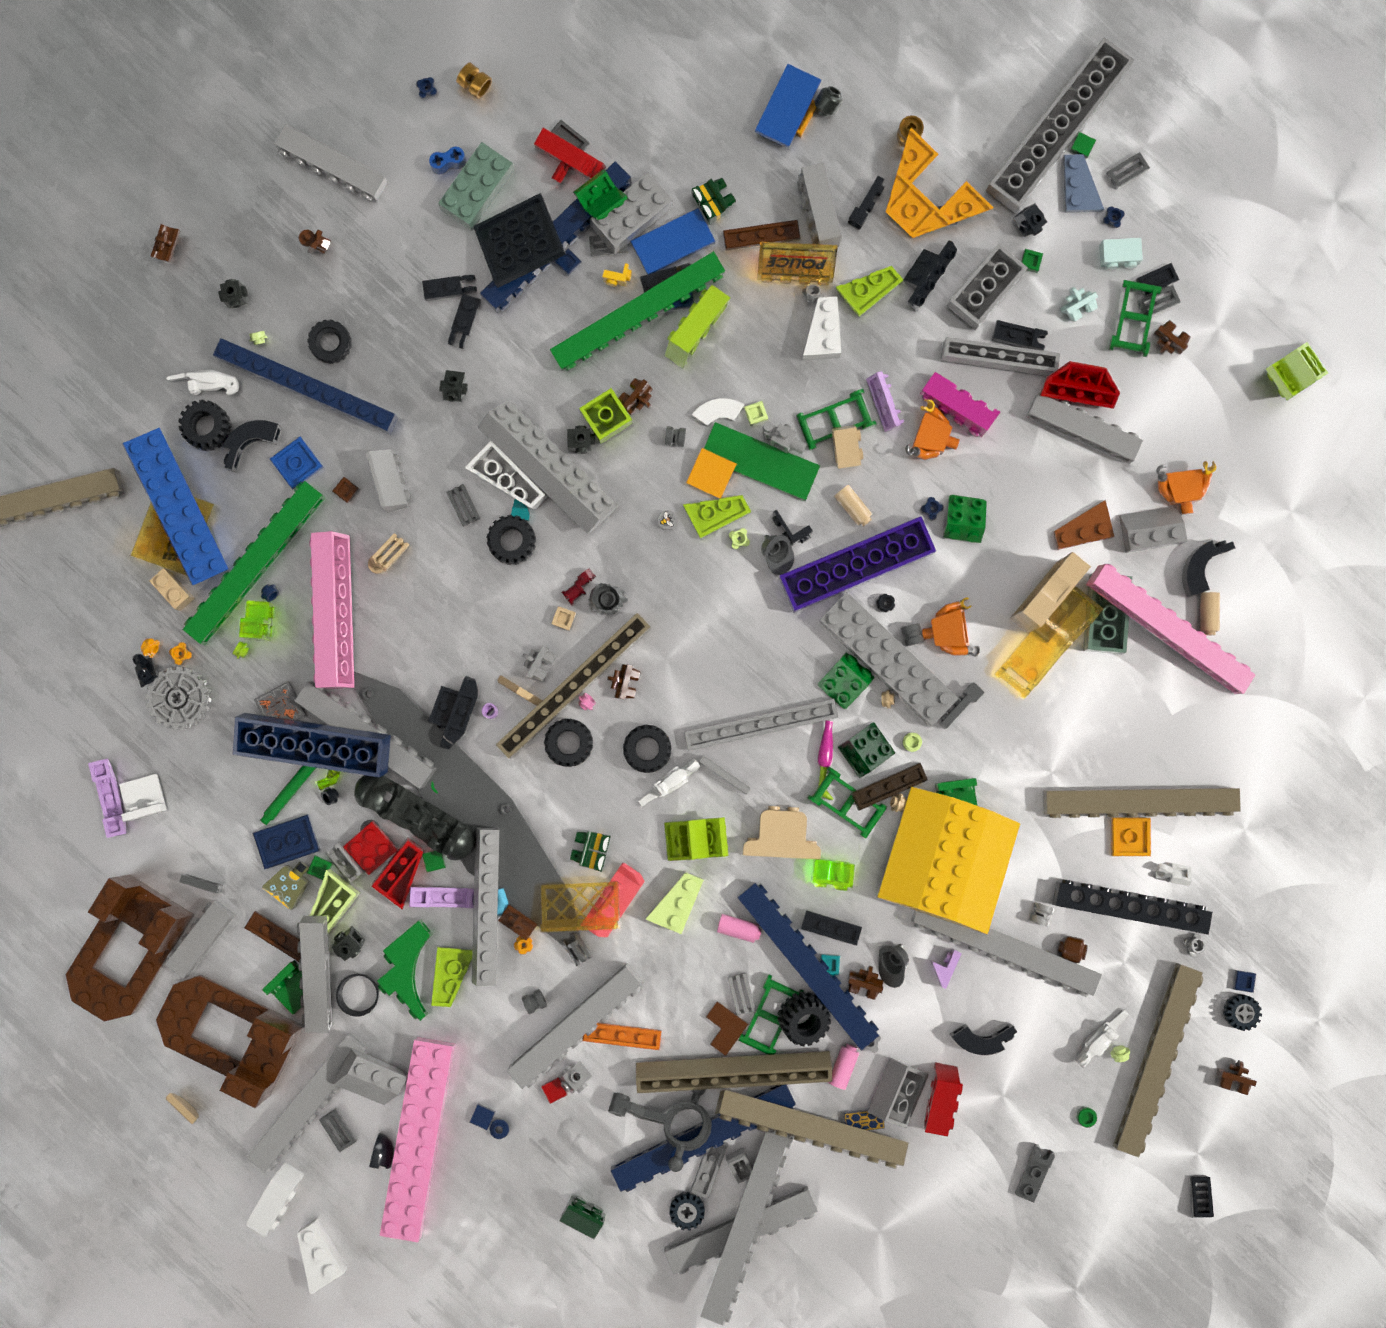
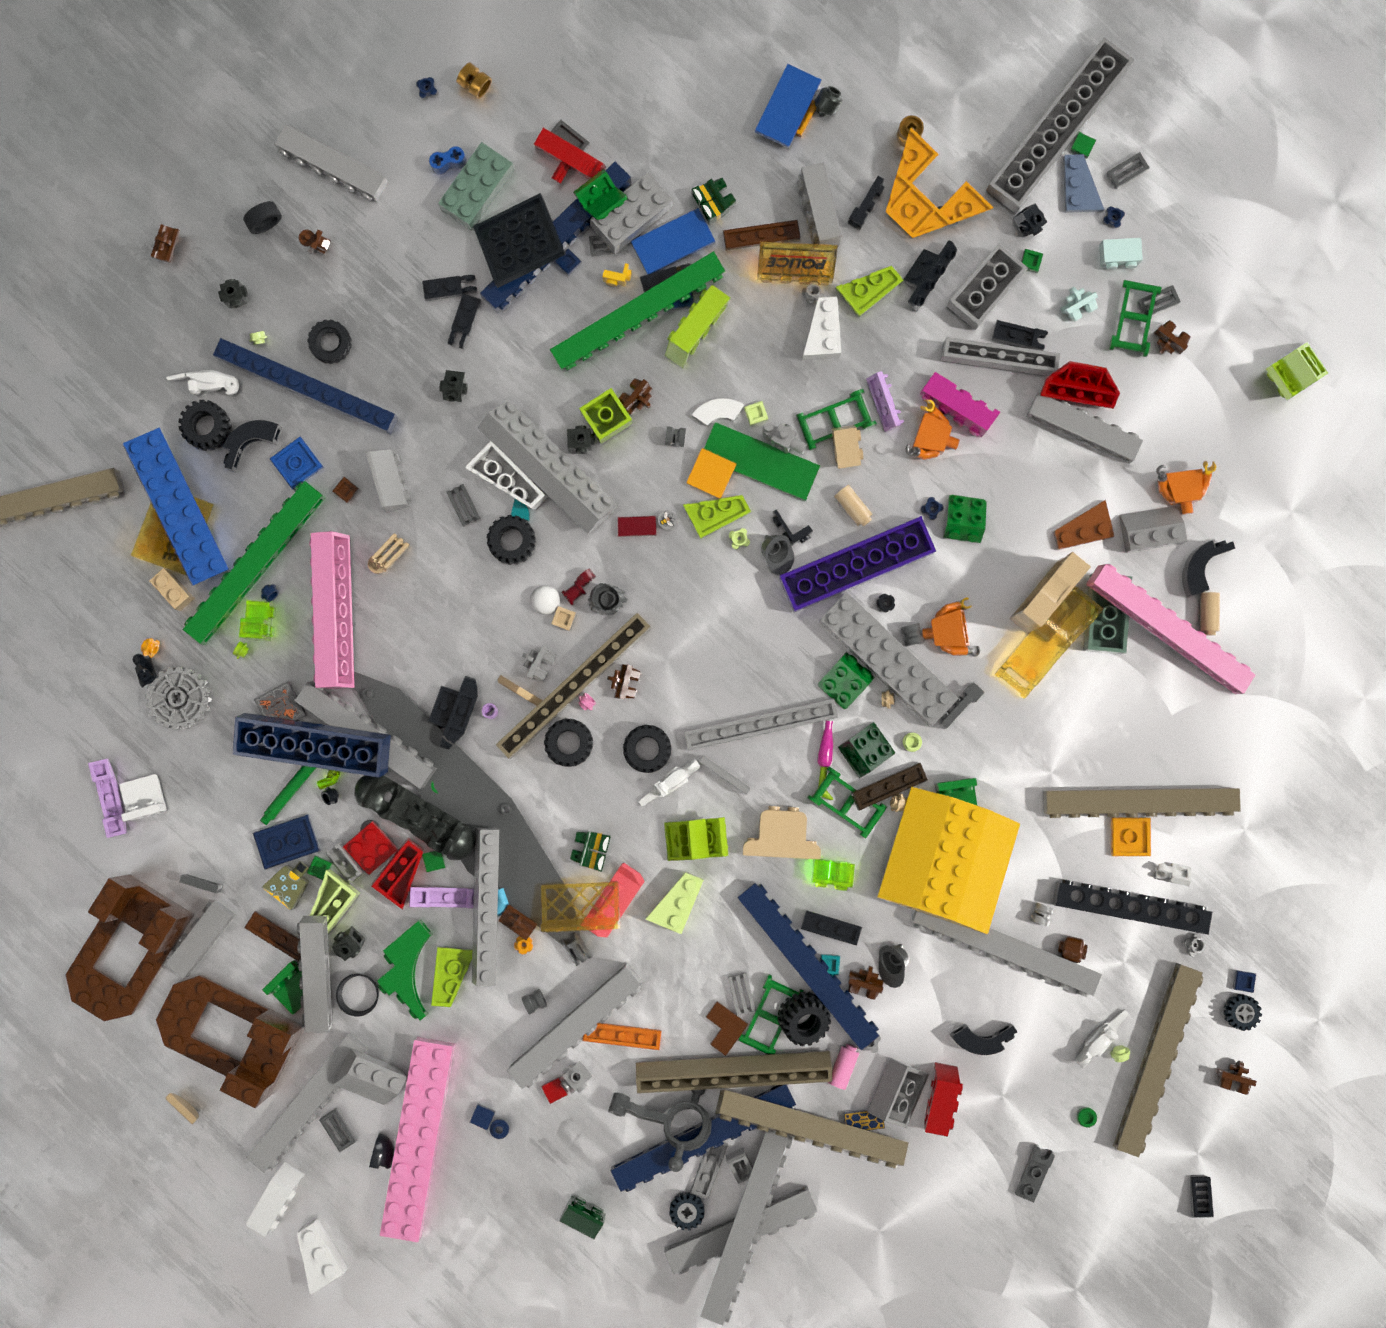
(174, 652): light orange plate -> none
(262, 217): none -> black tyre
(545, 600): none -> white hair
(636, 526): none -> dark red tile
(739, 928): bright pink brick -> none
(945, 972): lavender slope -> none
(1160, 277): black tile -> none

